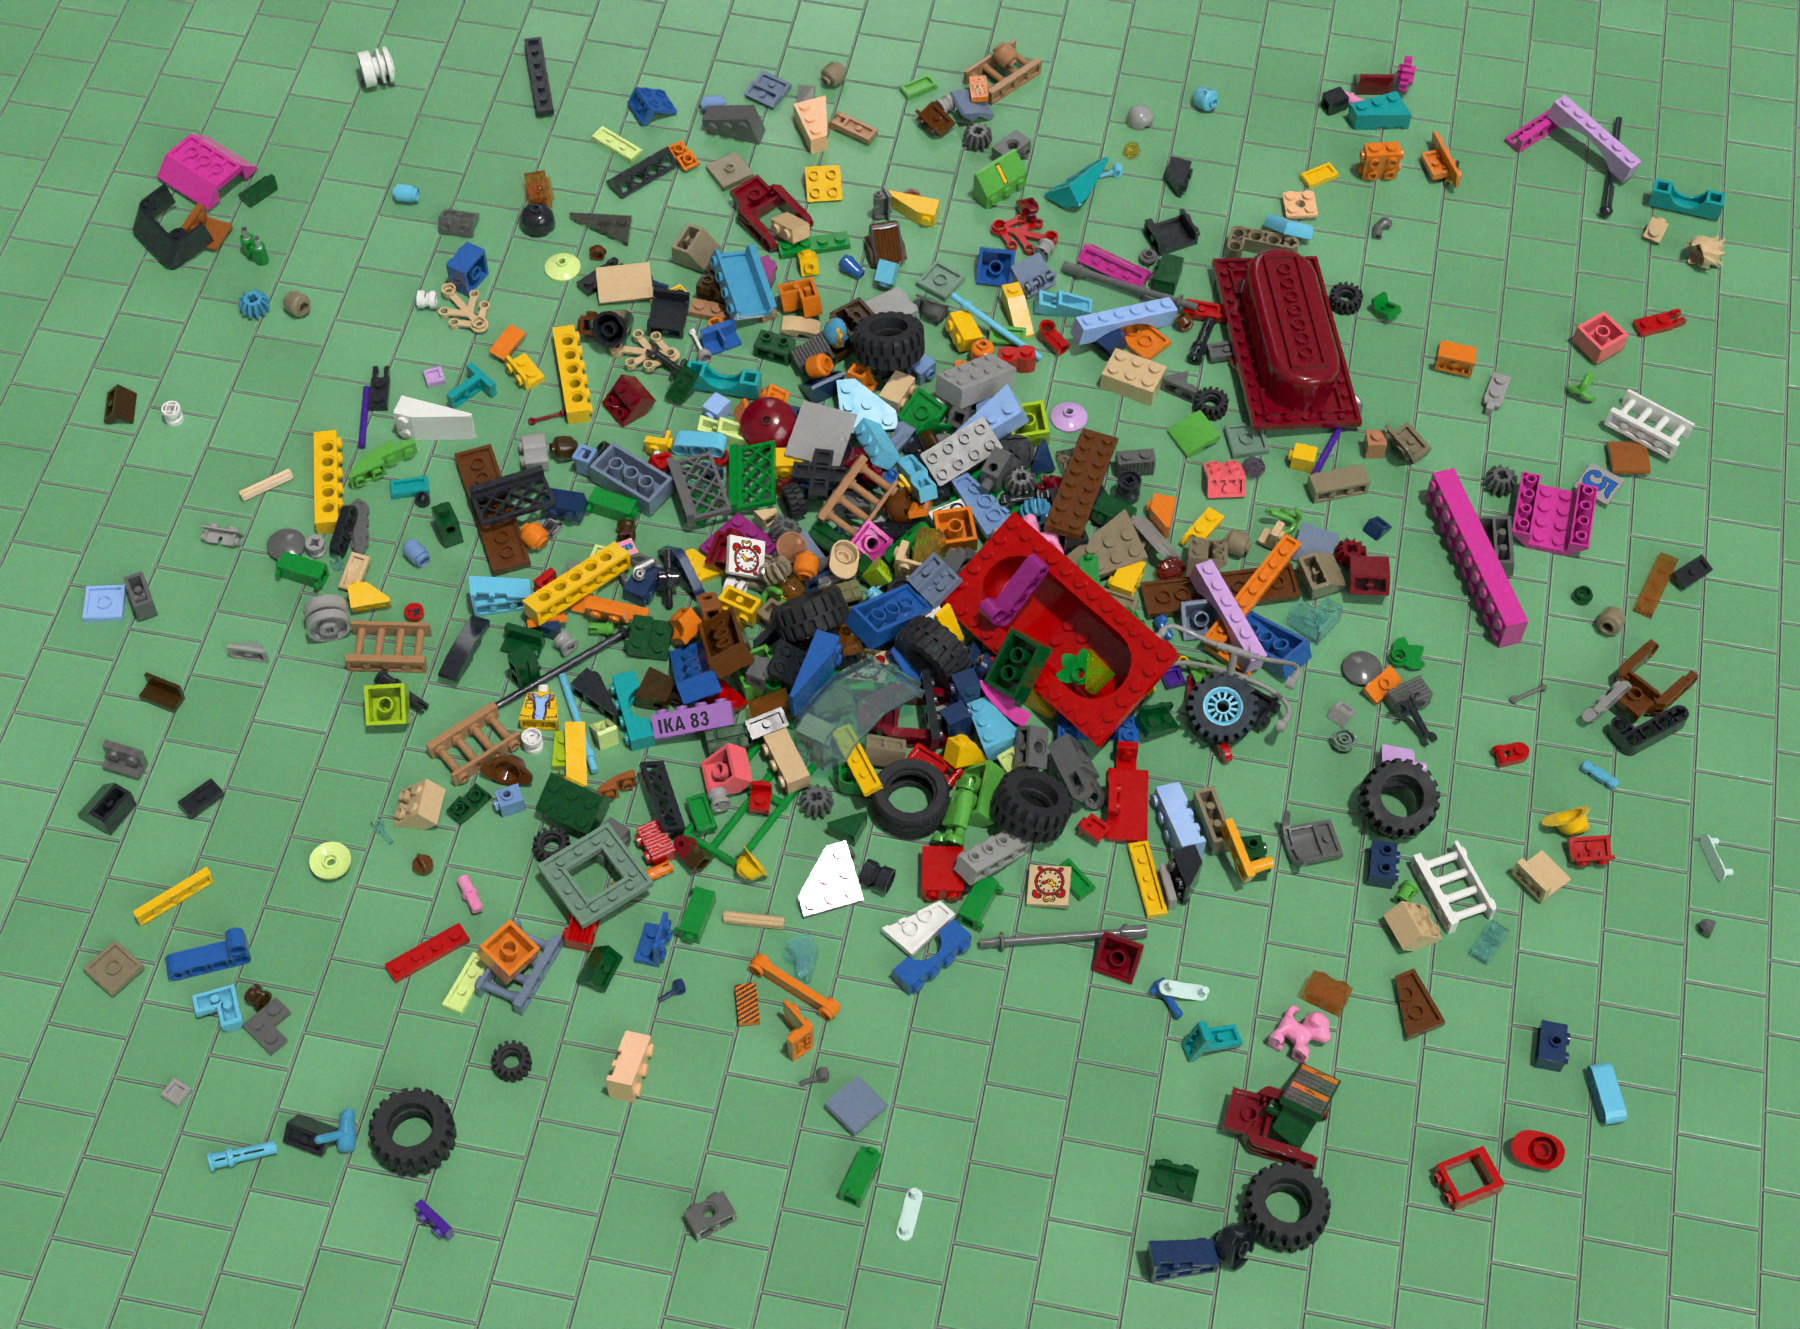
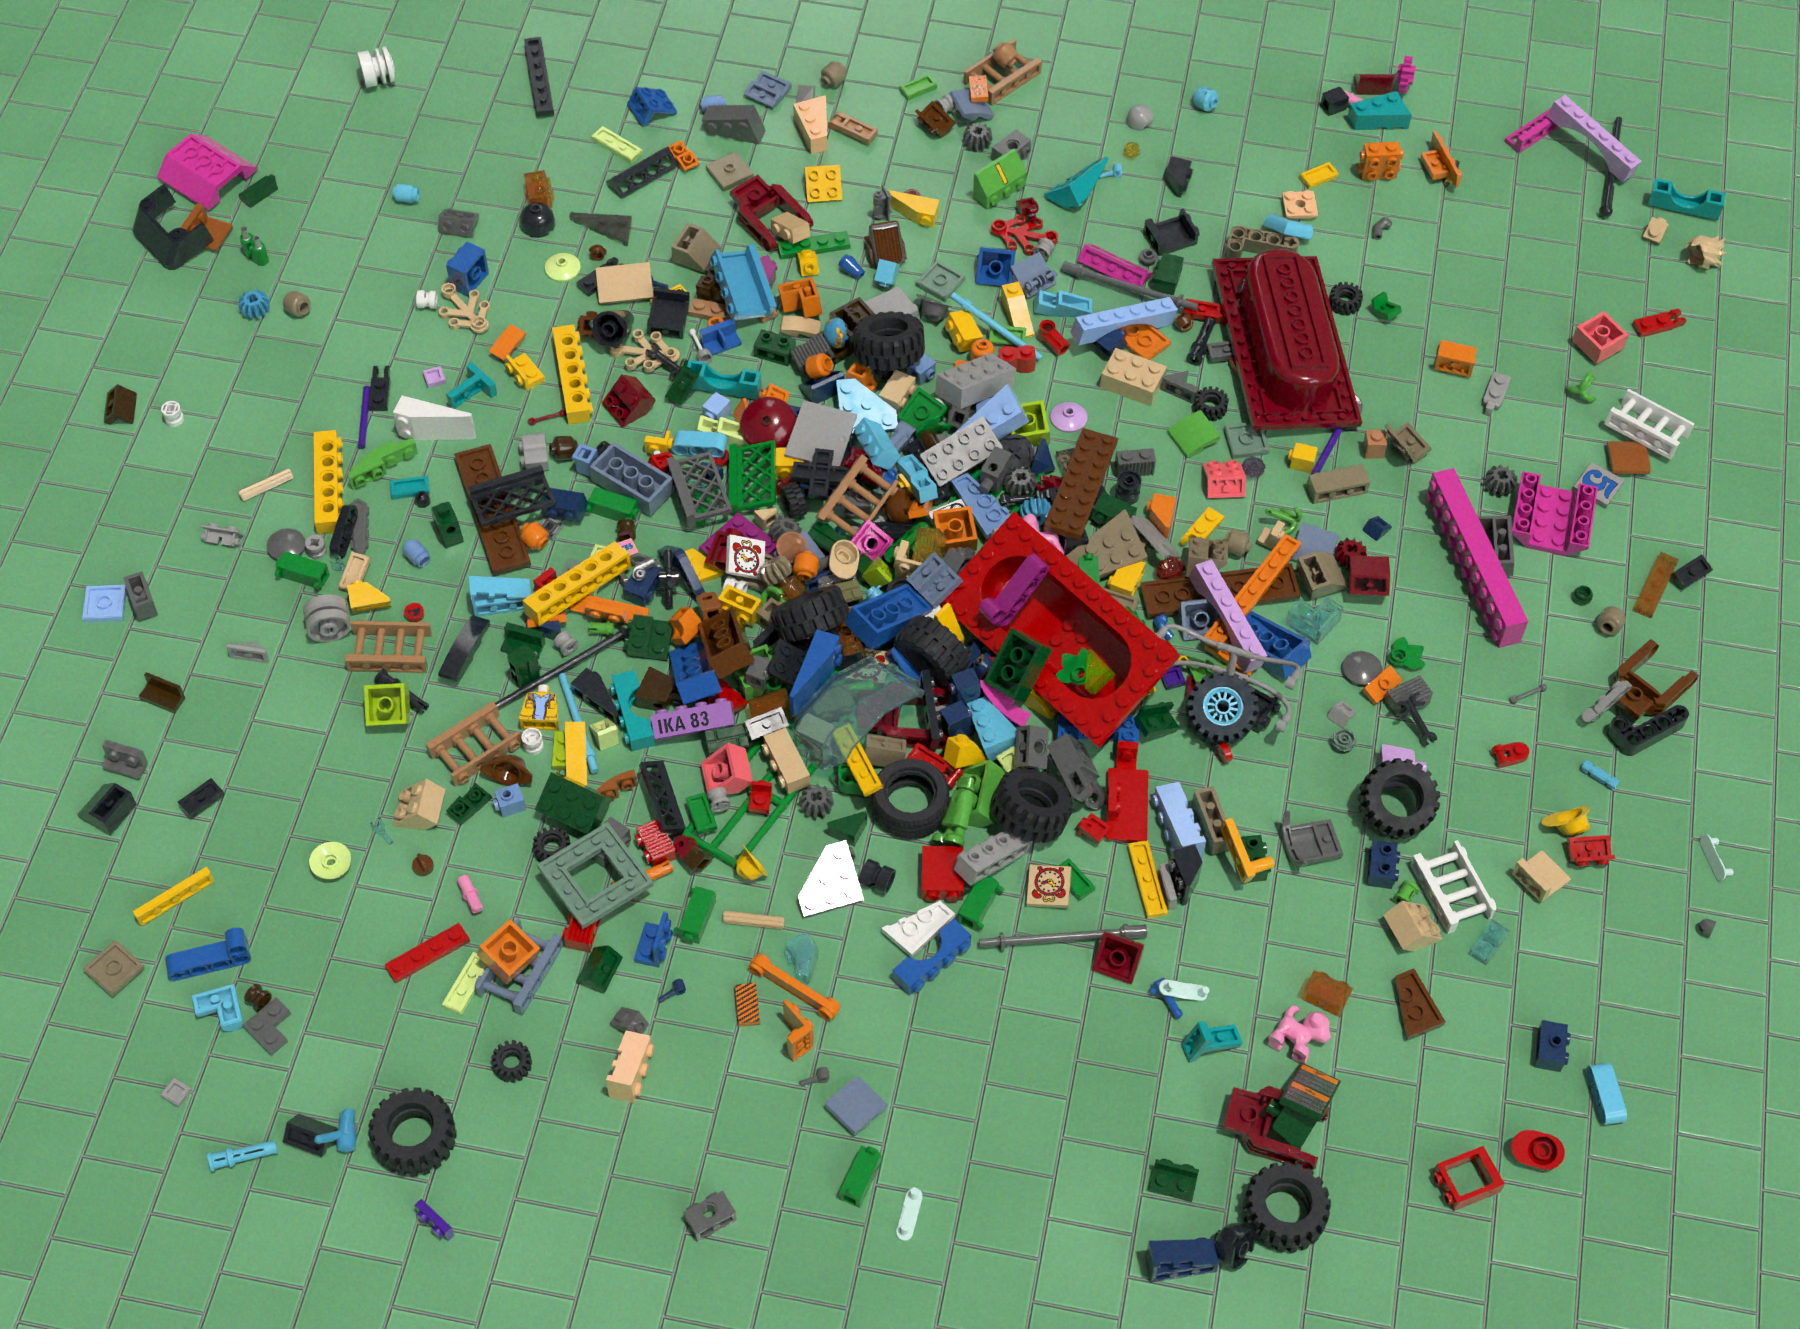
(629, 1020): none -> dark grey bracket

